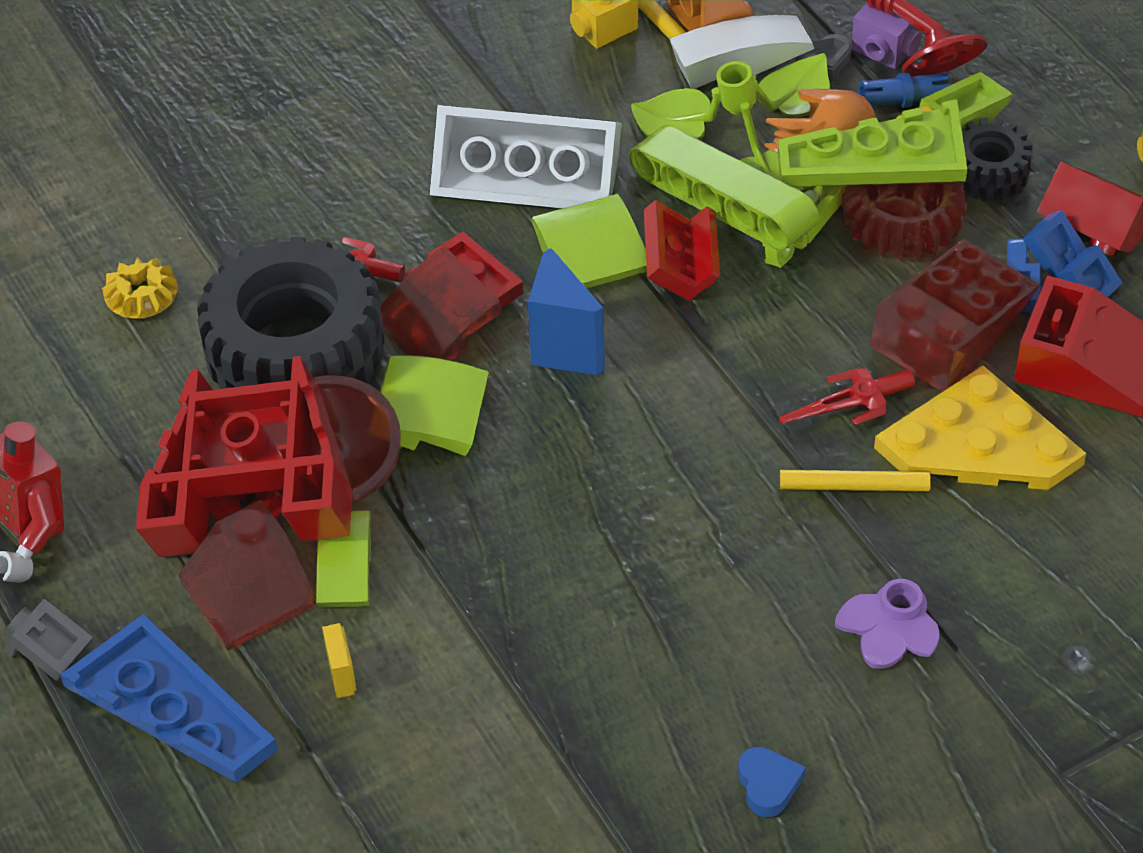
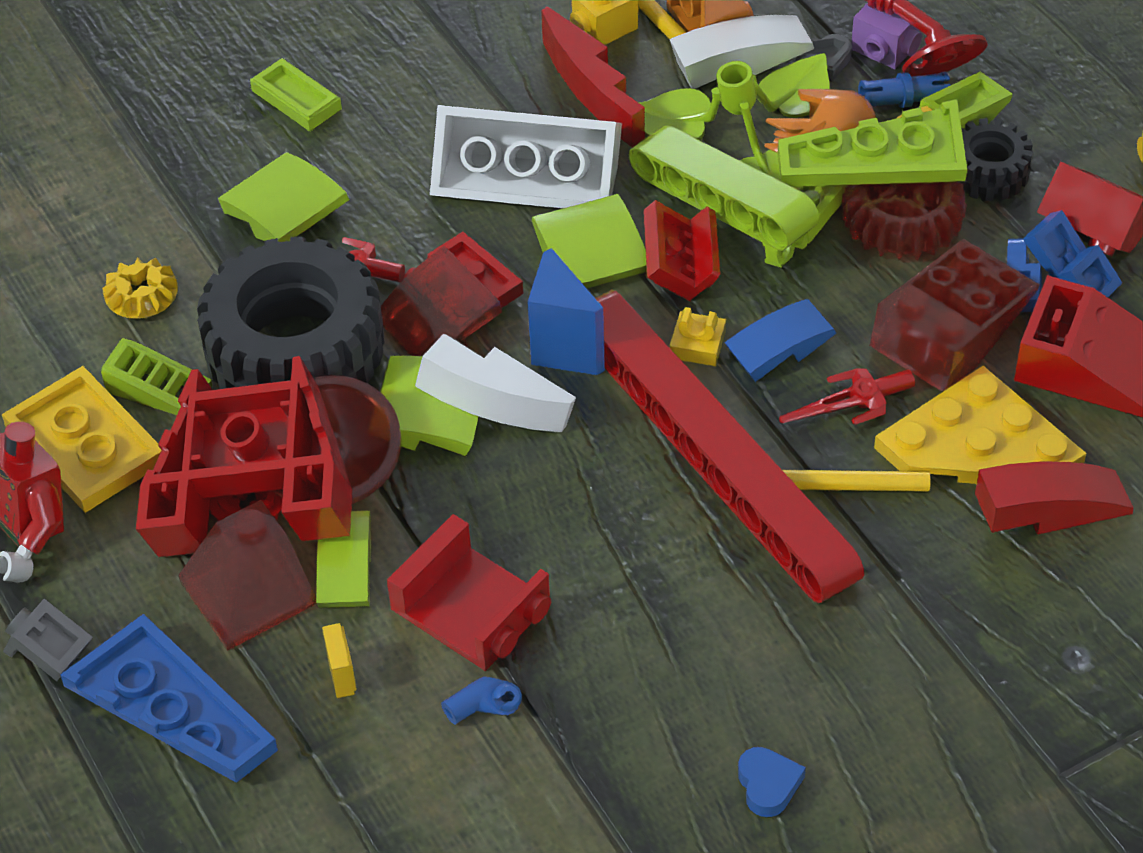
(88, 437): none -> yellow plate
(128, 365): none -> lime slope
(283, 198): none -> lime slope
(296, 94): none -> lime tile
(466, 597): none -> red panel
(485, 696): none -> blue arm
(493, 387): none -> white slope
(585, 69): none -> red slope
(698, 337): none -> yellow tile
(726, 455): none -> red beam
(783, 333): none -> blue slope
(887, 629): medium lavender plate -> none
(1050, 495): none -> red slope

